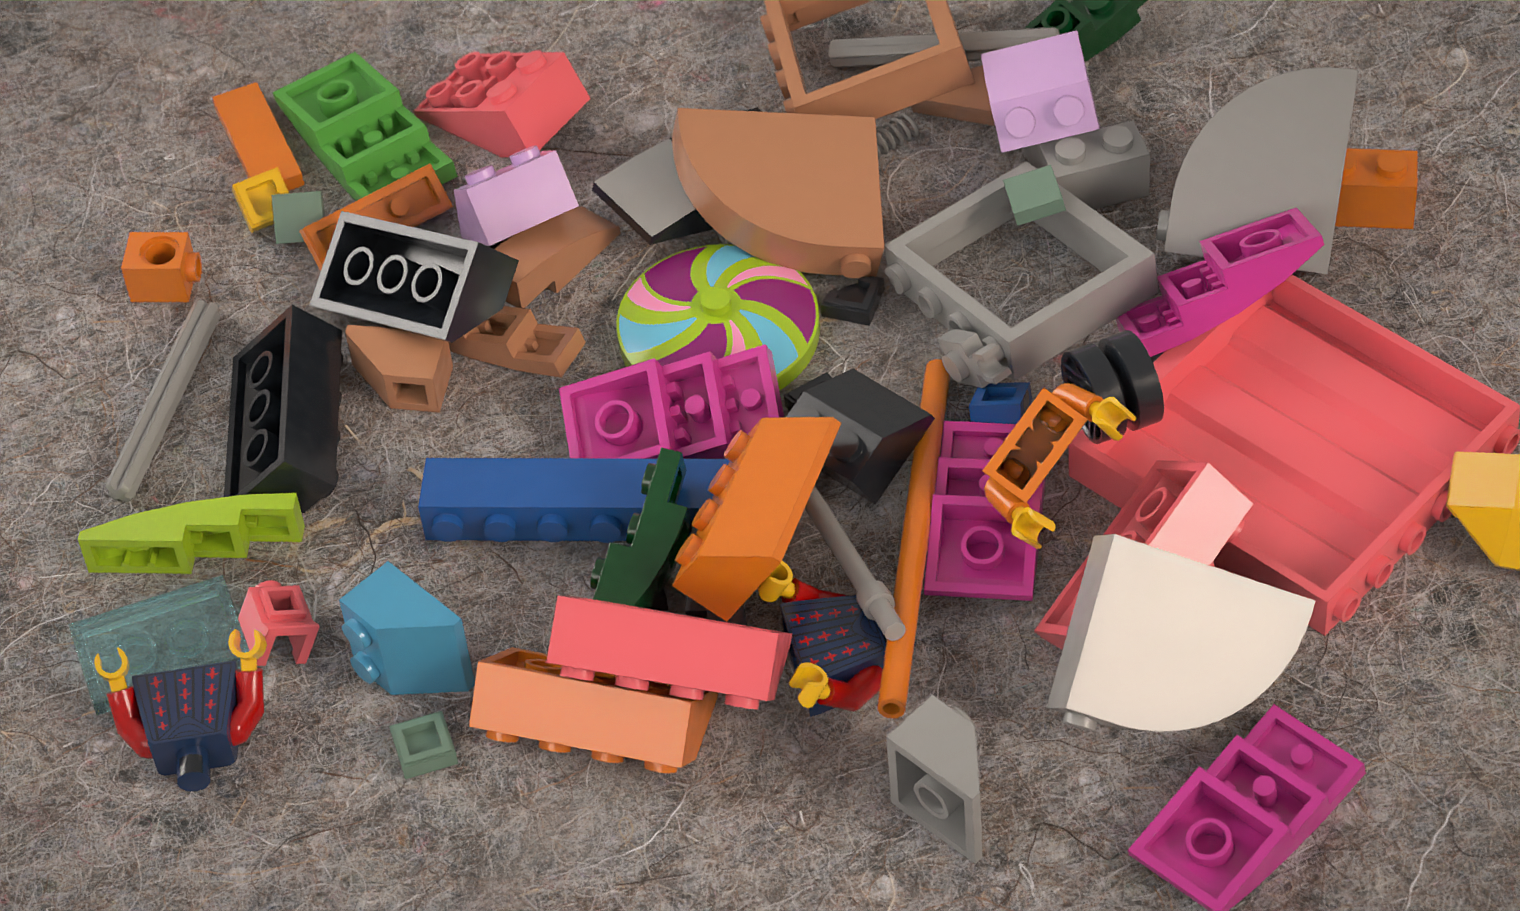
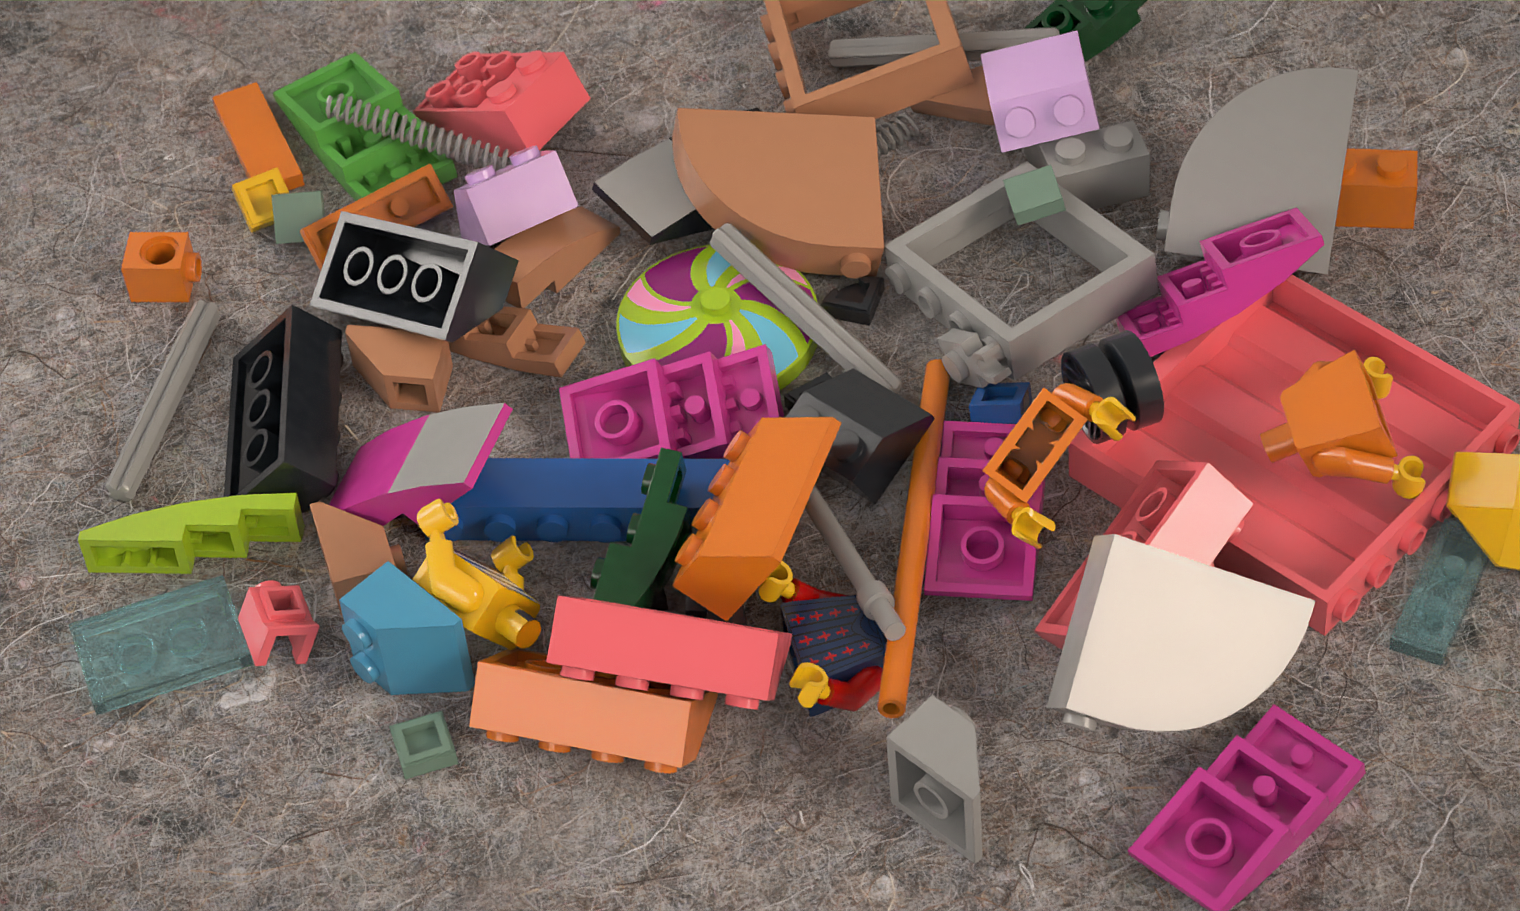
(191, 714): torso -> none
(352, 547): none -> nougat slope
(409, 136): none -> light grey piece
(420, 463): none -> slope
(480, 595): none -> yellow torso
(800, 306): none -> light grey axle
(1342, 427): none -> orange torso
(1440, 595): none -> clear light blue tile

